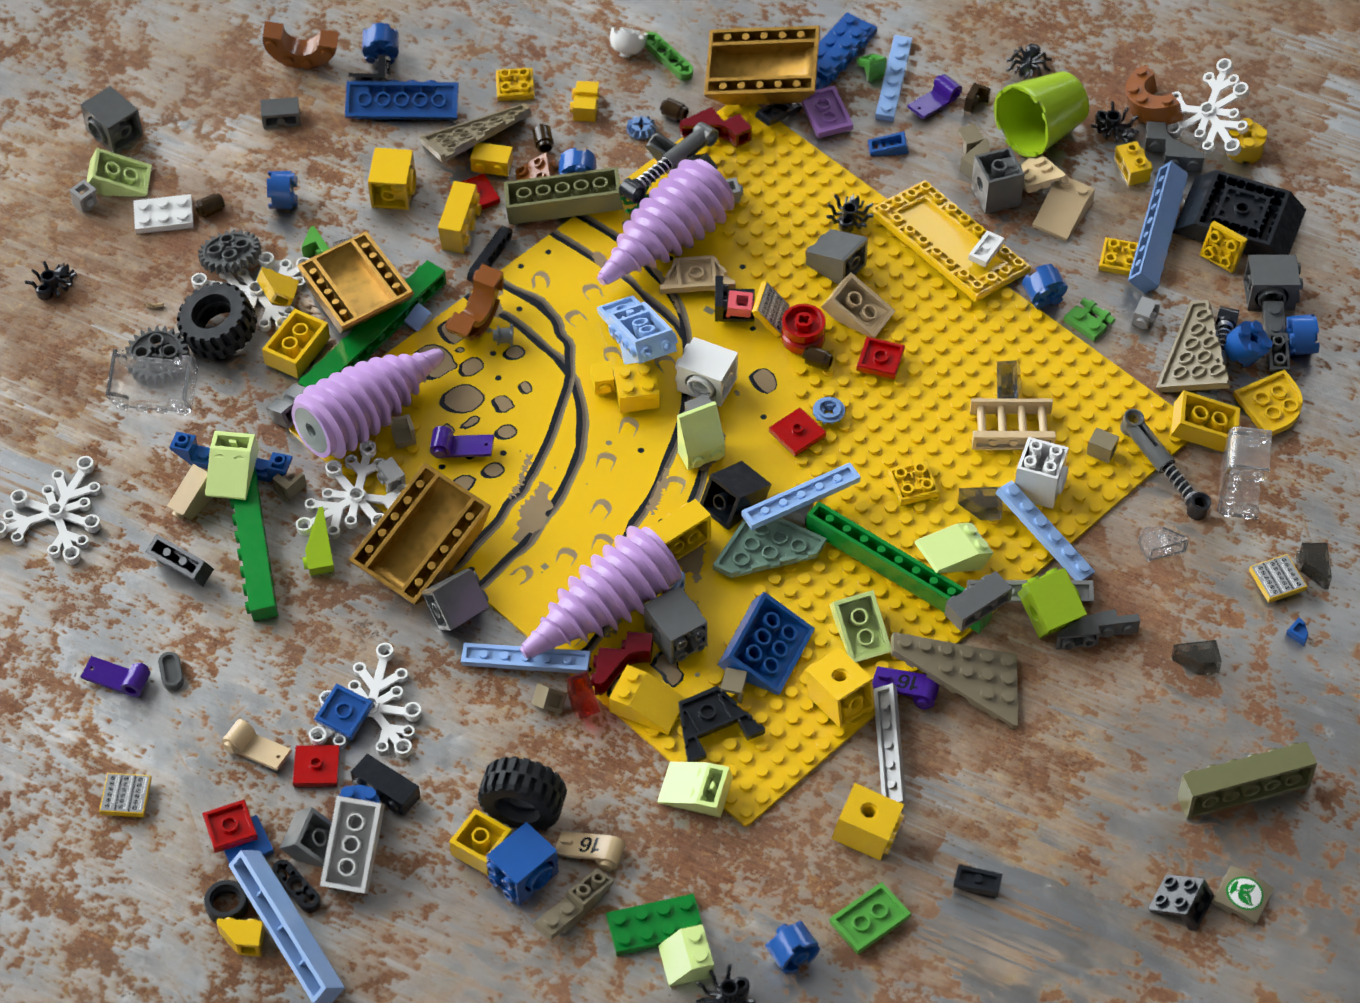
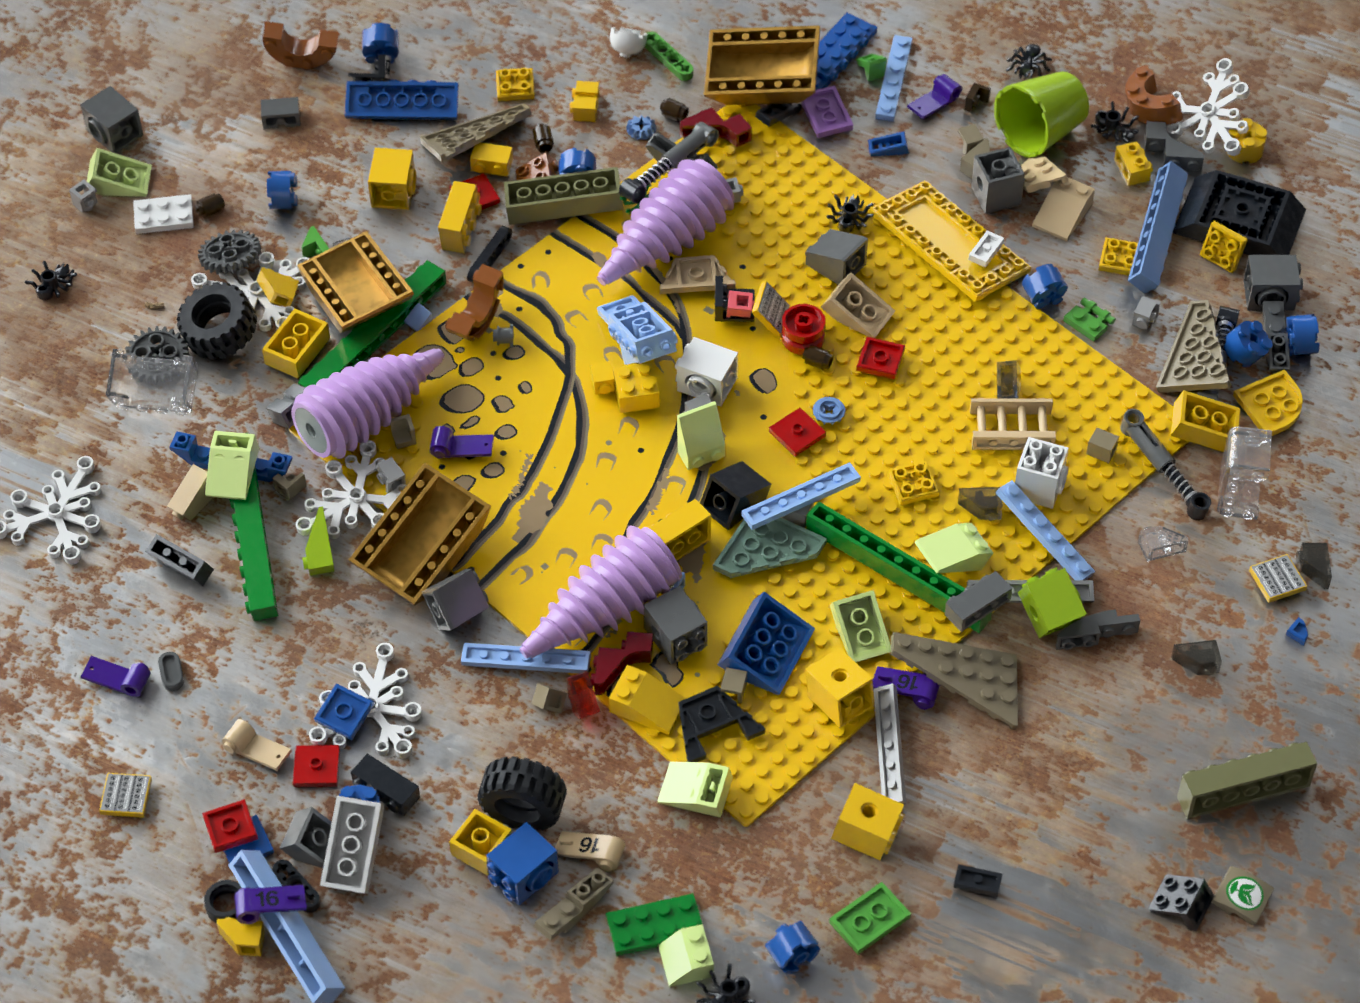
(253, 901): none -> dark purple door

